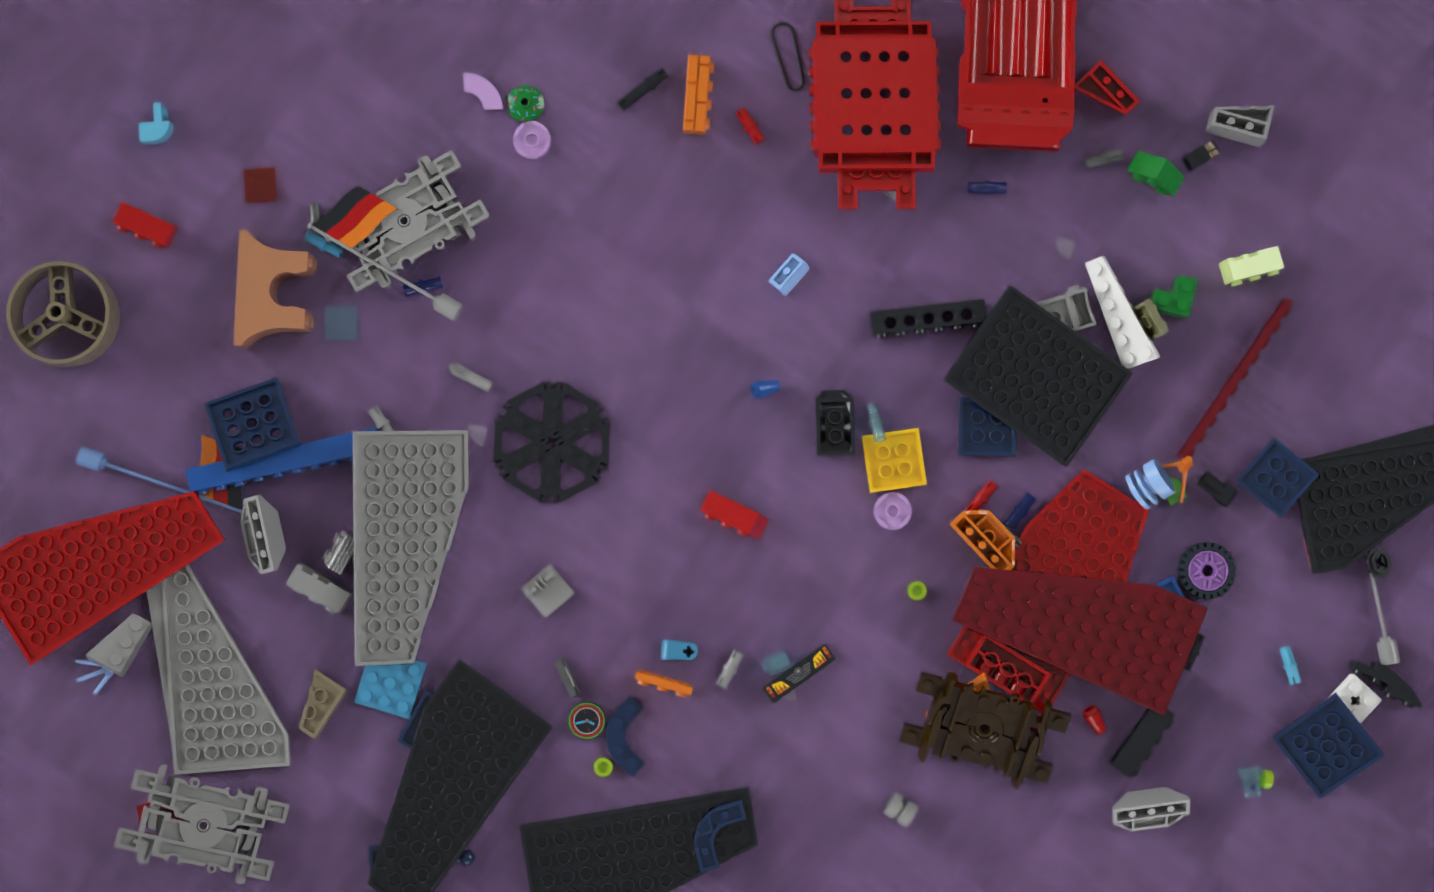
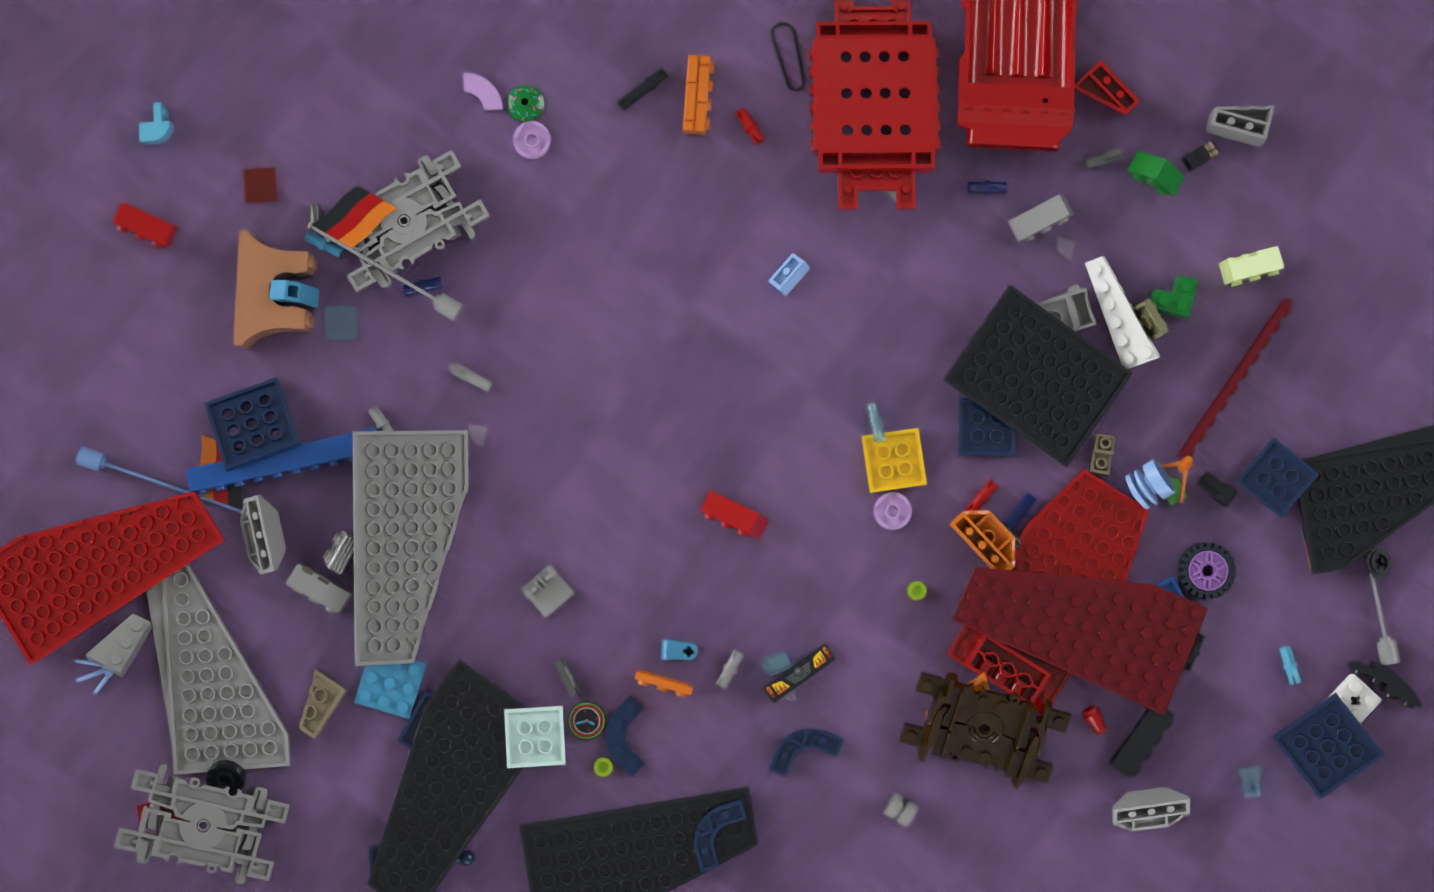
(63, 314): dark tan wheel -> none
(225, 774): none -> black tile
(294, 293): none -> dark azure slope
(534, 736): none -> light aqua plate
(552, 459): black plate -> none
(764, 388): blue cone -> none
(802, 740): none -> dark blue plate
(835, 424): black slope -> none
(974, 307): black brick -> none
(1041, 218): none -> light grey wedge
(1102, 454): none -> dark tan slope
(1267, 779): lime tile -> none

